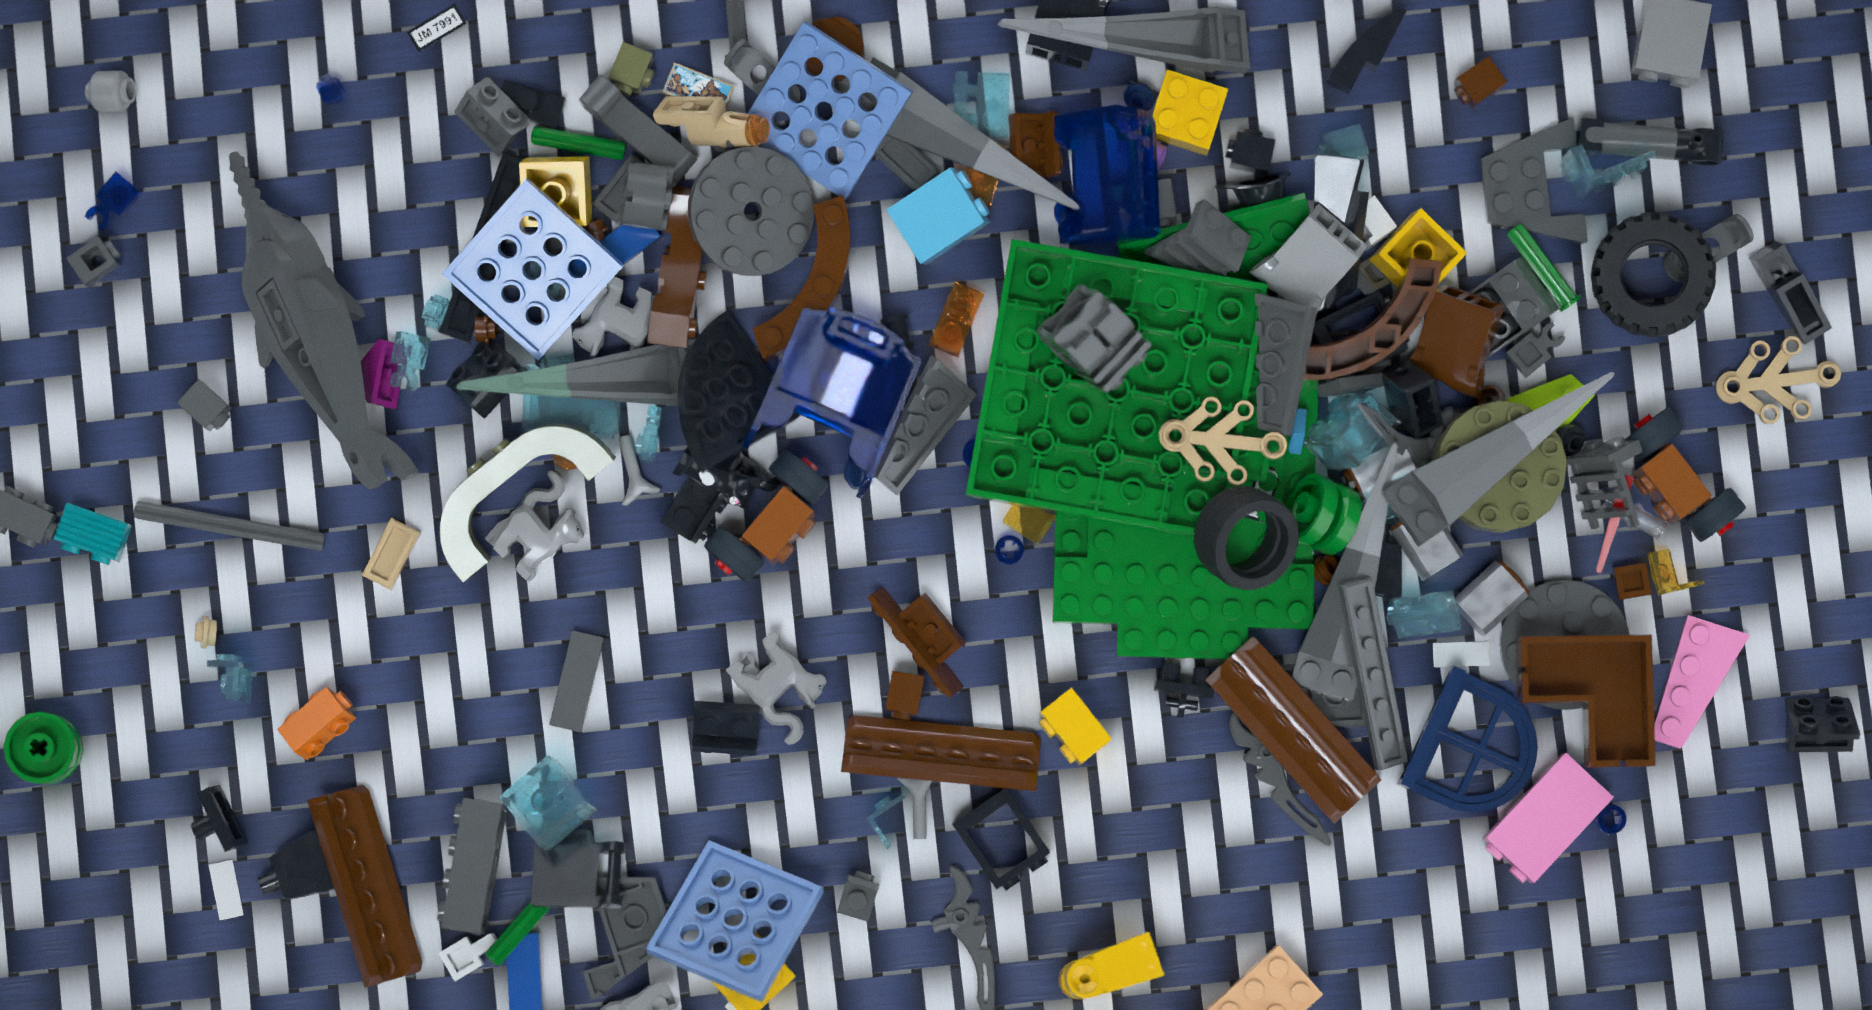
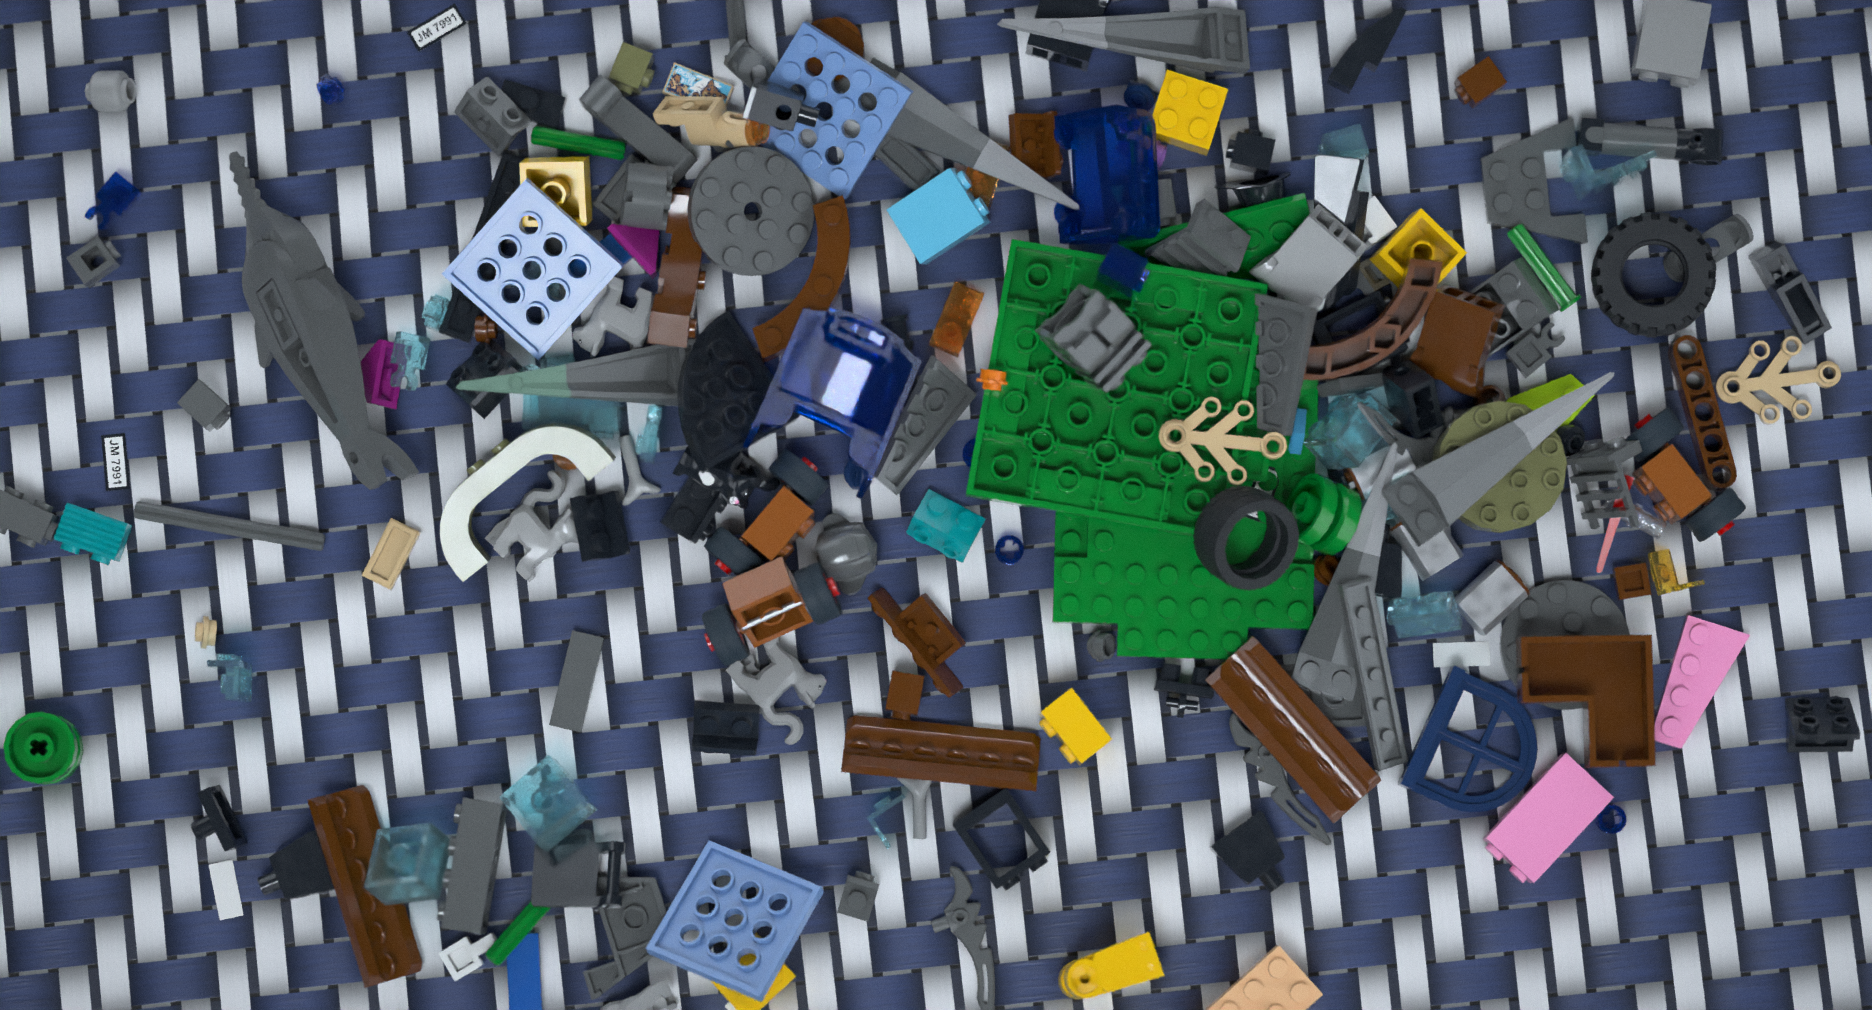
(115, 462): none -> sticker
(317, 722): orange brick -> none
(407, 864): none -> clear light blue brick
(596, 228): reddish brown plate -> none
(600, 526): none -> black bracket
(640, 244): none -> magenta slope
(765, 102): none -> black torso
(768, 605): none -> brick
(846, 552): none -> dark grey piece
(945, 526): none -> teal bracket
(992, 102): clear light blue plate -> none
(992, 379): none -> orange plate
(1029, 522): clear yellow bracket -> none
(1101, 645): none -> dark grey plate
(1123, 270): none -> clear blue brick
(1252, 852): none -> black torso
(1706, 397): none -> reddish brown beam

